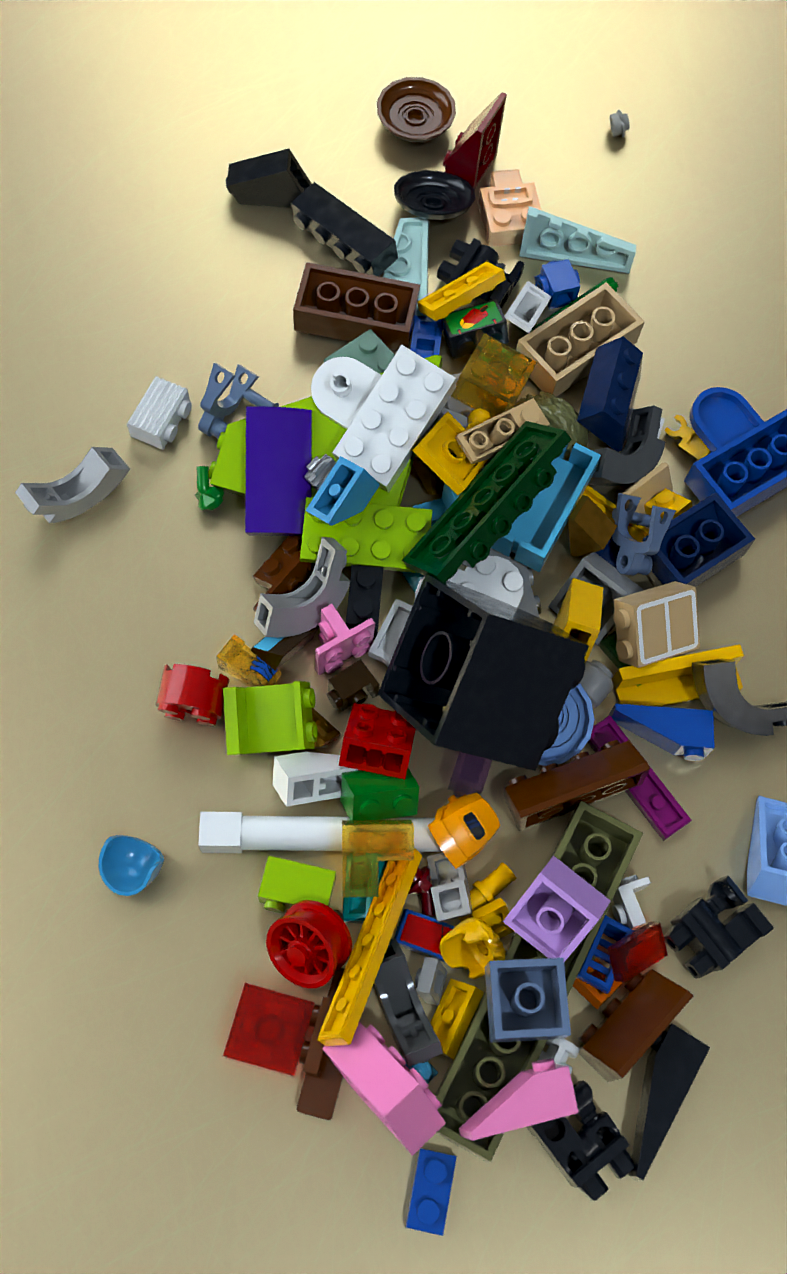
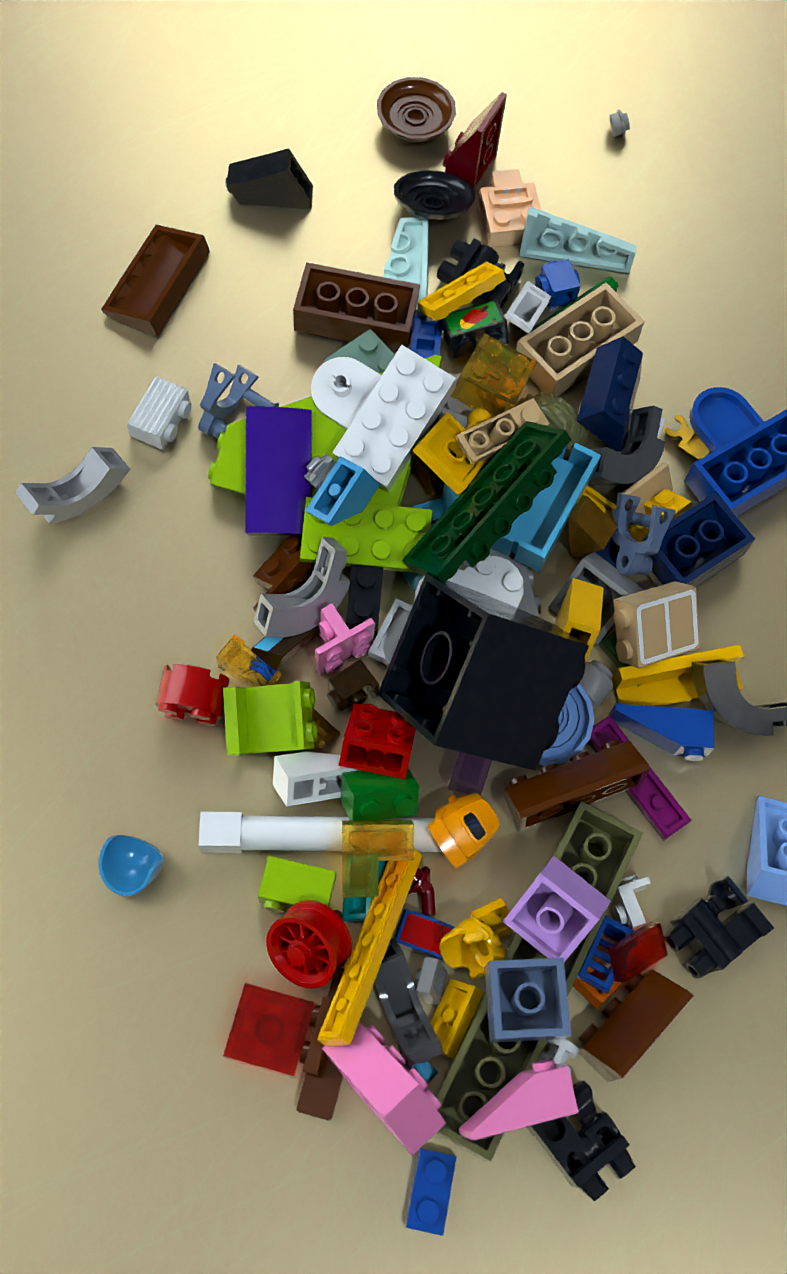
(156, 279): none -> reddish brown slope
(207, 496): green plate -> none
(344, 230): black brick -> none
(449, 888): light grey slope -> none
(489, 887): yellow pin -> none
(666, 1082): black slope -> none

